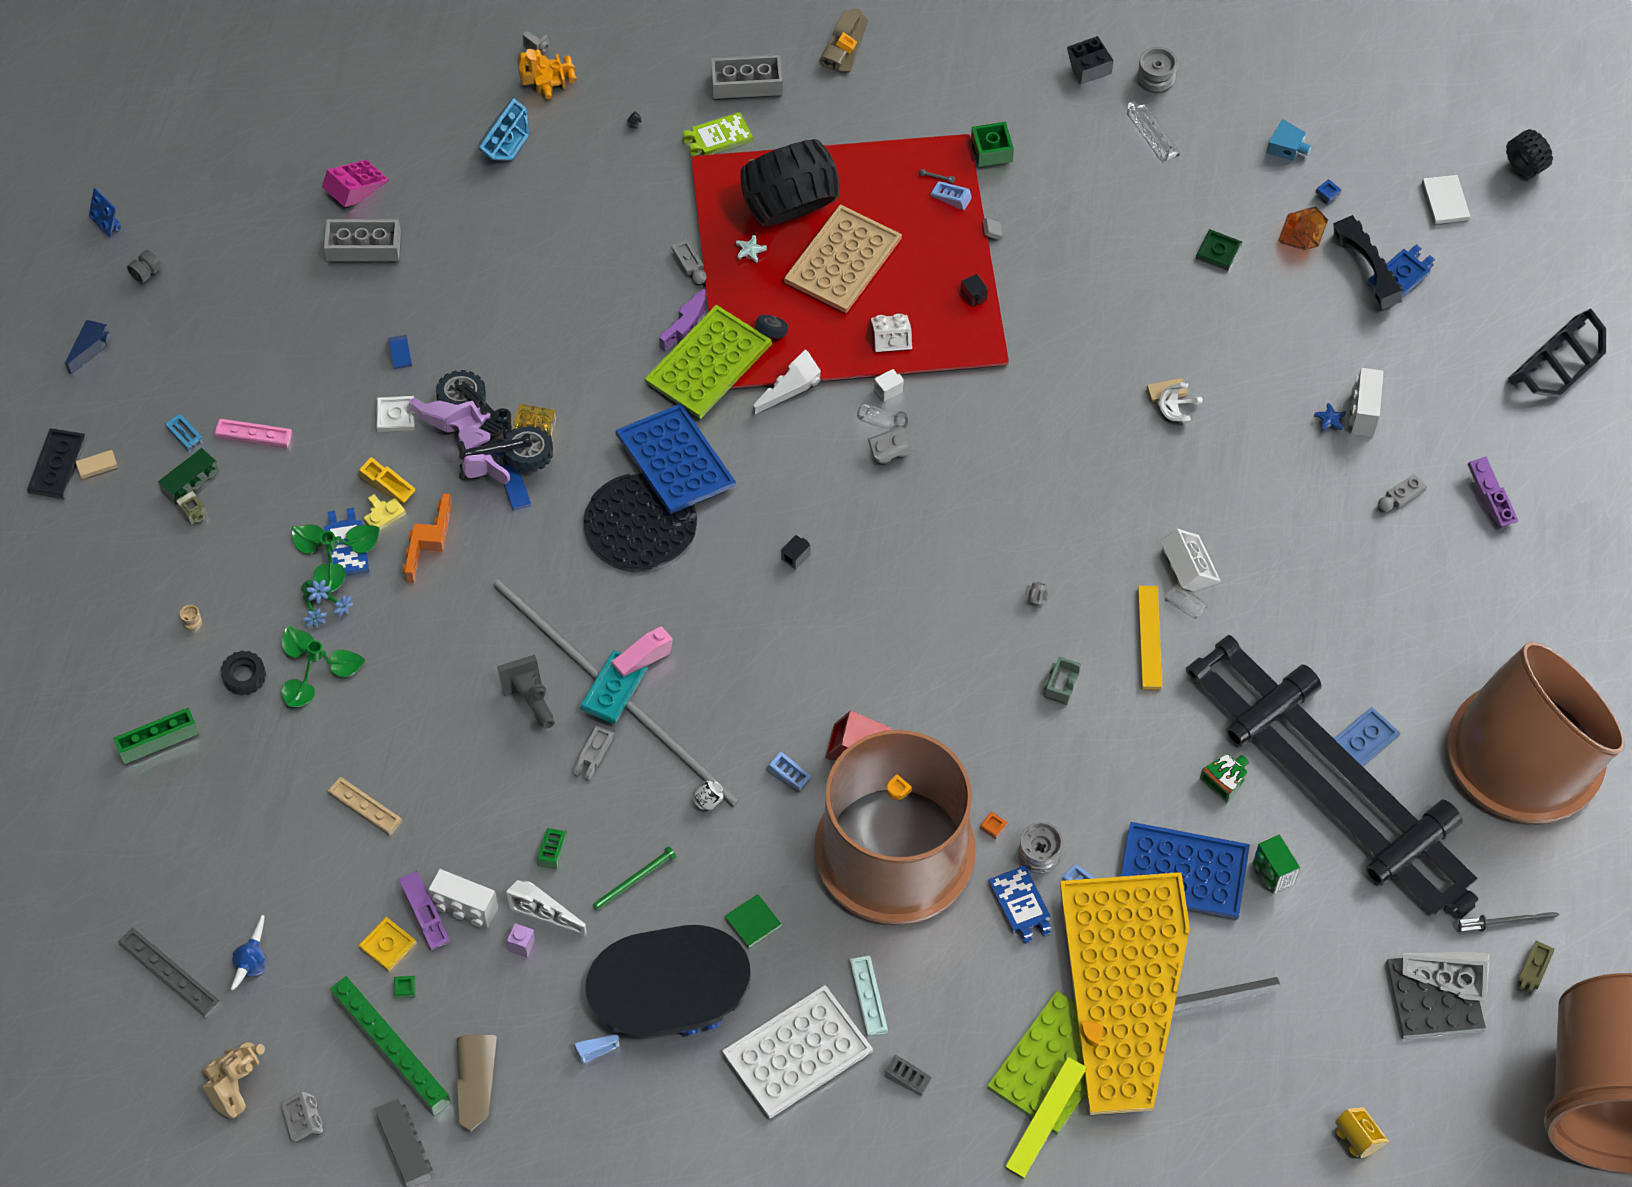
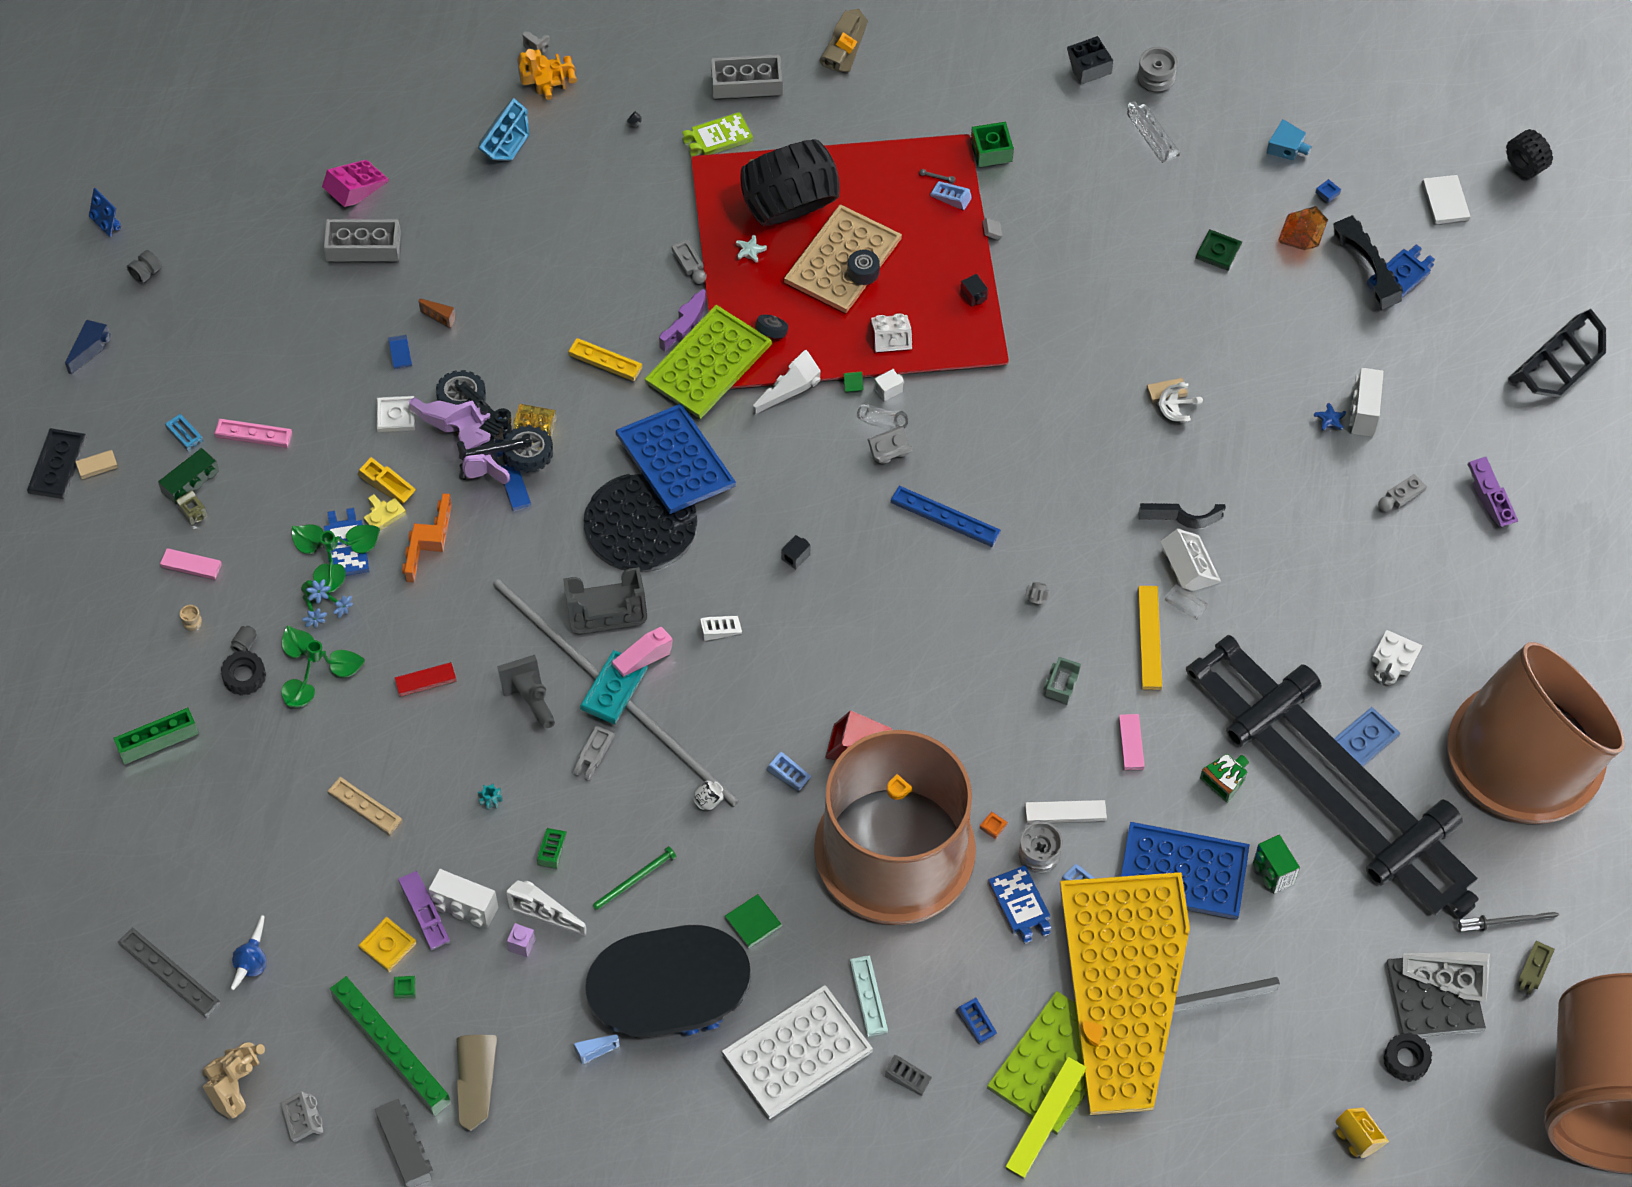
(191, 564): none -> bright pink tile
(243, 639): none -> dark grey brick
(425, 679): none -> red tile
(439, 312): none -> dark orange slope
(490, 796): none -> teal gear
(605, 359): none -> yellow plate
(606, 605): none -> dark grey windscreen
(715, 621): none -> white slope
(853, 381): none -> green tile
(863, 267): none -> black wheel
(945, 516): none -> blue tile
(962, 1011): none -> blue slope
(1065, 811): none -> white tile
(1131, 742): none -> bright pink tile
(1171, 511): none -> black piece
(1395, 657): none -> white plate
(1407, 1041): none -> black tyre

